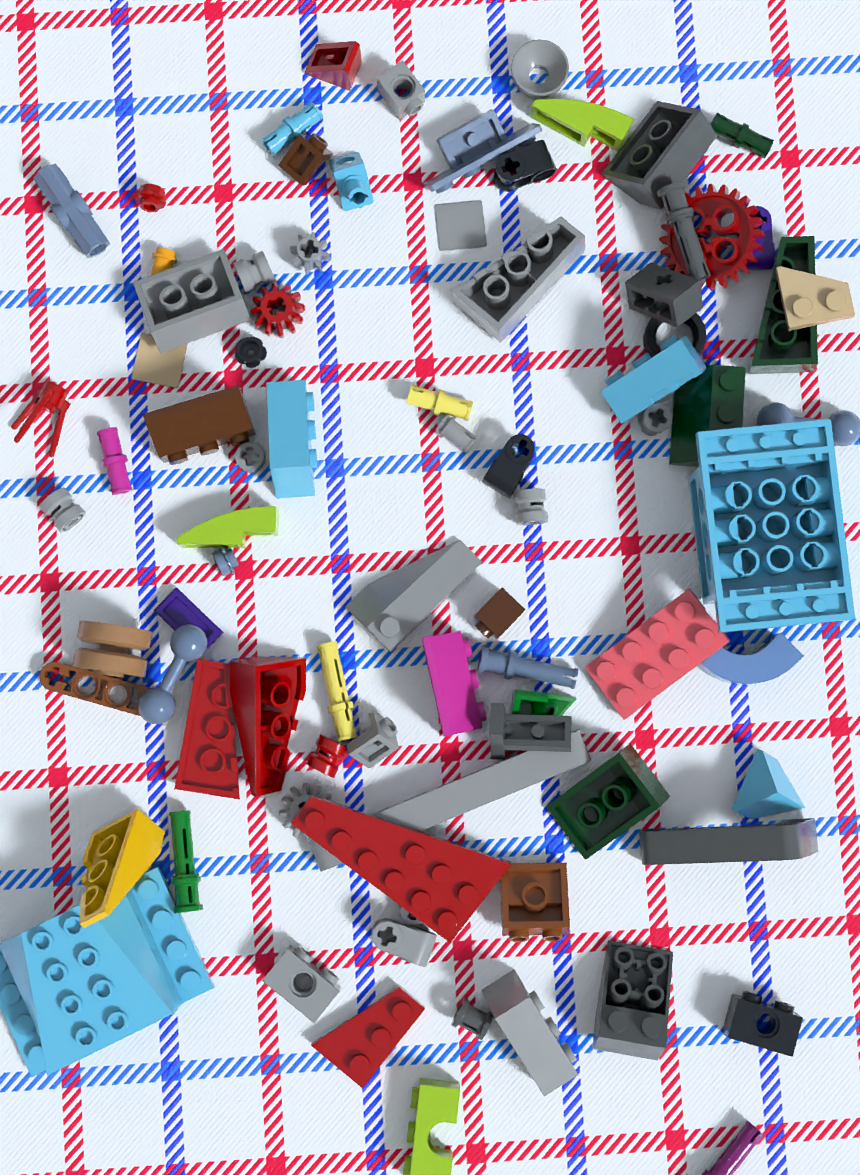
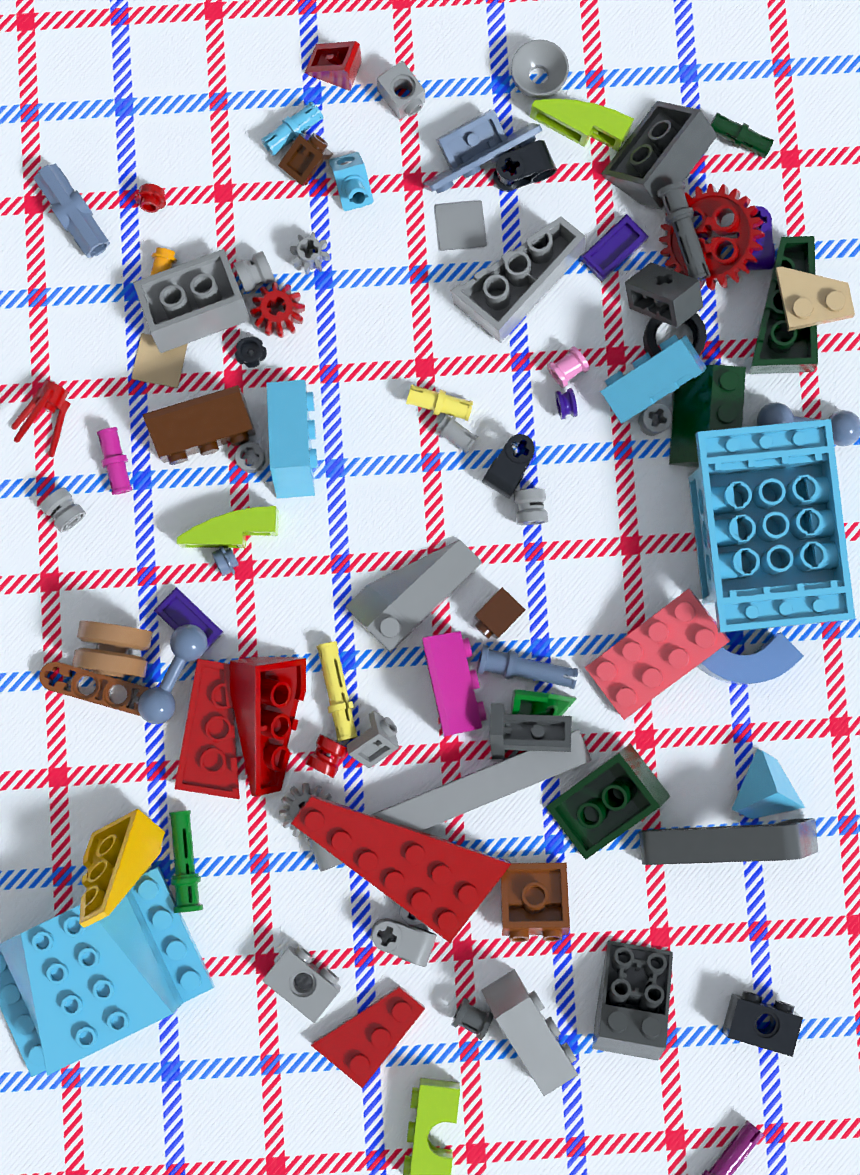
(566, 403): none -> dark purple bush
(568, 367): none -> bright pink bush
(614, 248): none -> dark purple tile

